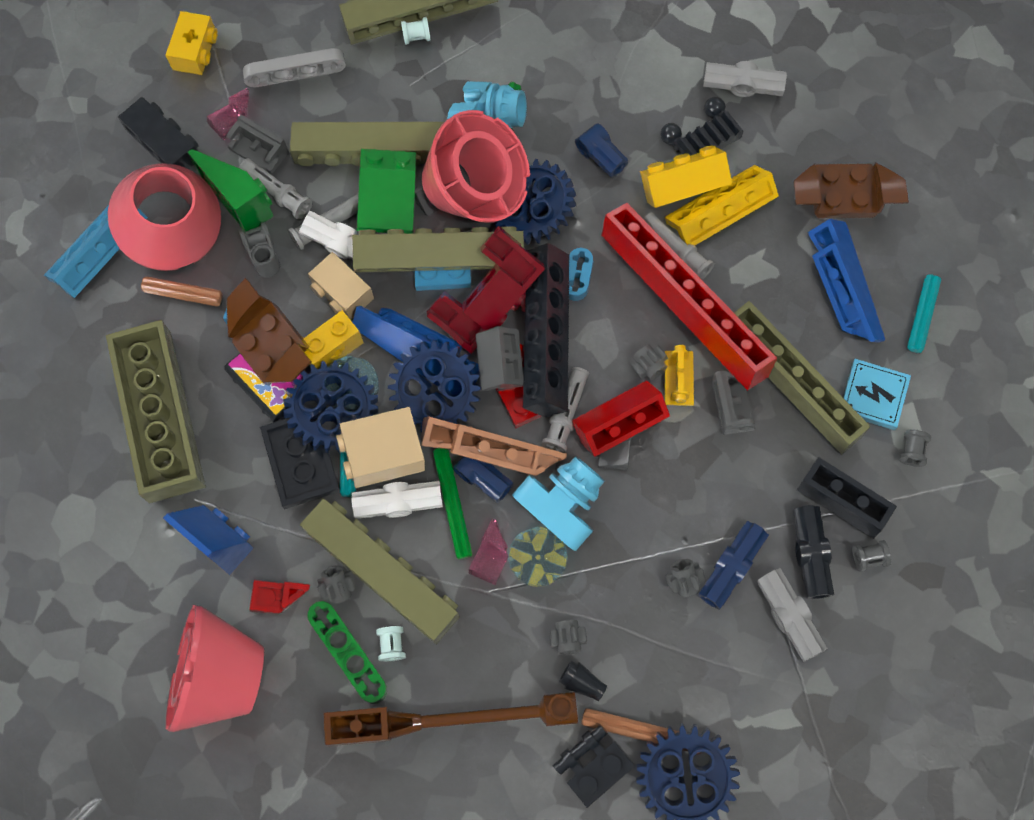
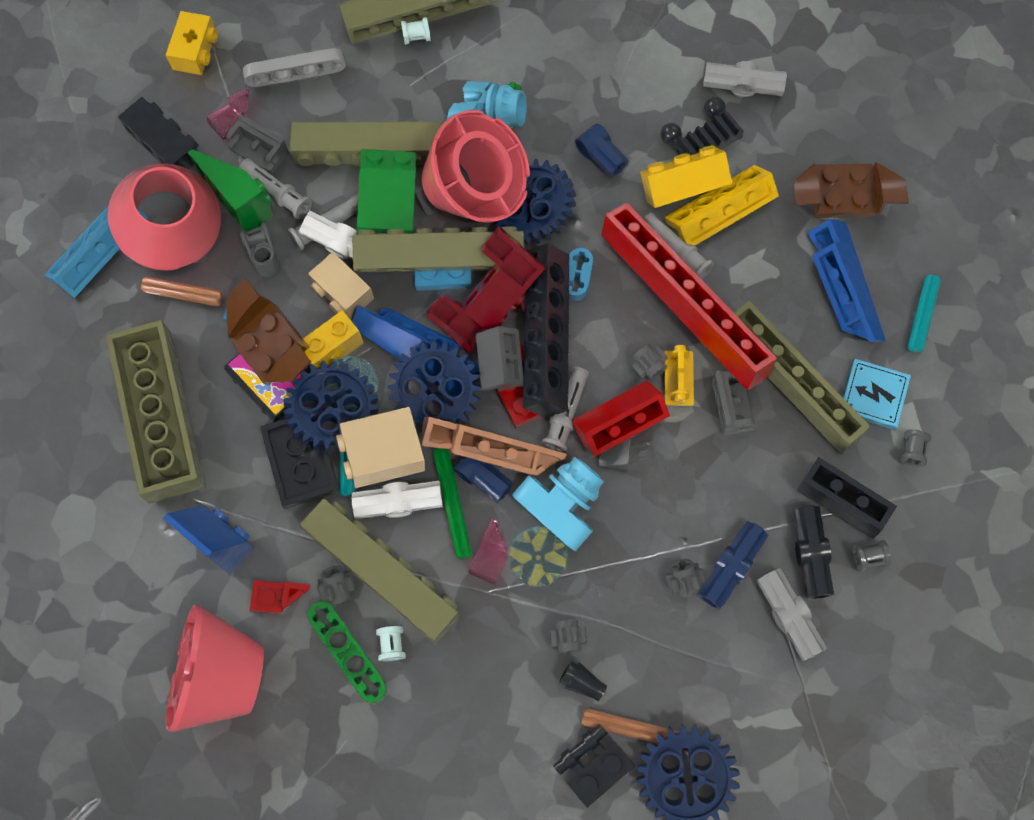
(384, 725): reddish brown bar -> none

